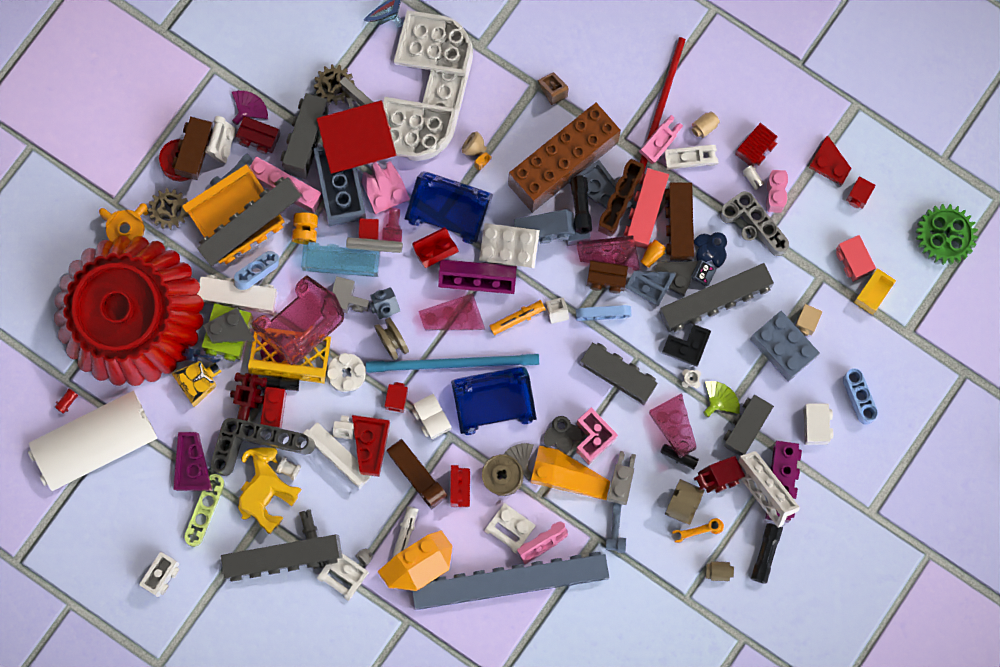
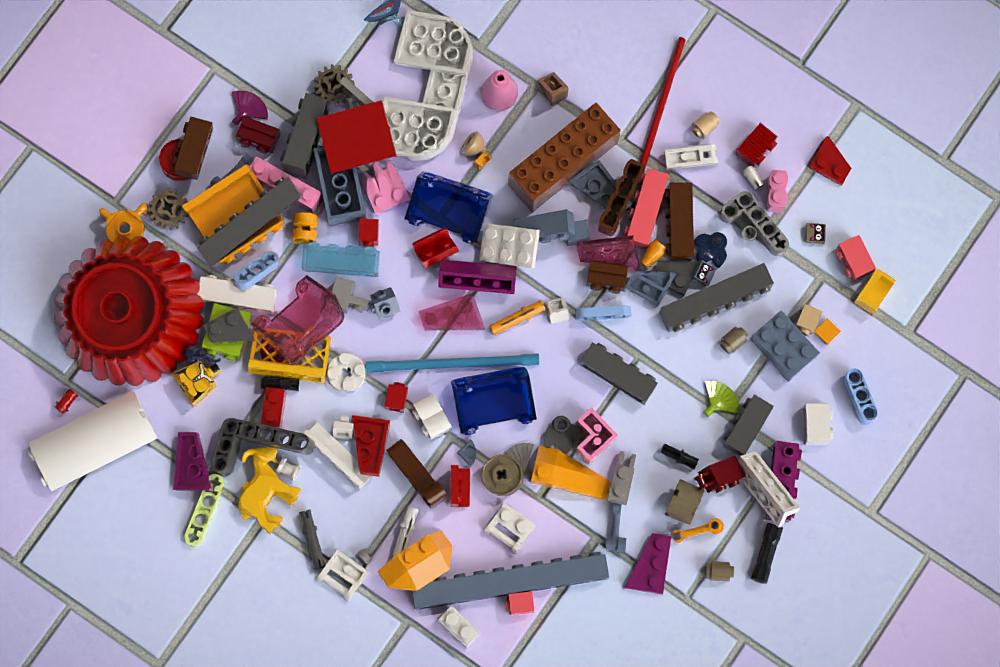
(159, 574): white brick -> none
(221, 140): white plate -> none
(247, 394): dark red piece -> none
(281, 556): dark grey brick -> none
(374, 245): light grey axle -> none
(391, 338): dark tan wheel -> none
(393, 230): clear pink pin -> none
(459, 627): none -> white brick
(468, 453): none -> sand blue tile
(499, 91): none -> bright pink cone
(520, 603): none -> coral brick
(543, 542): bright pink hinge -> none
(582, 218): black axle -> none
(652, 566): none -> magenta wing
(660, 140): bright pink hinge -> none
(674, 424): clear pink wing -> none
(690, 350): black plate -> none
(696, 377): white plate -> none
(733, 340): none -> dark tan brick
(815, 233): none -> tile
(827, 331): none -> light orange tile
(860, 193): red brick -> none
(946, 250): bright green gear -> none

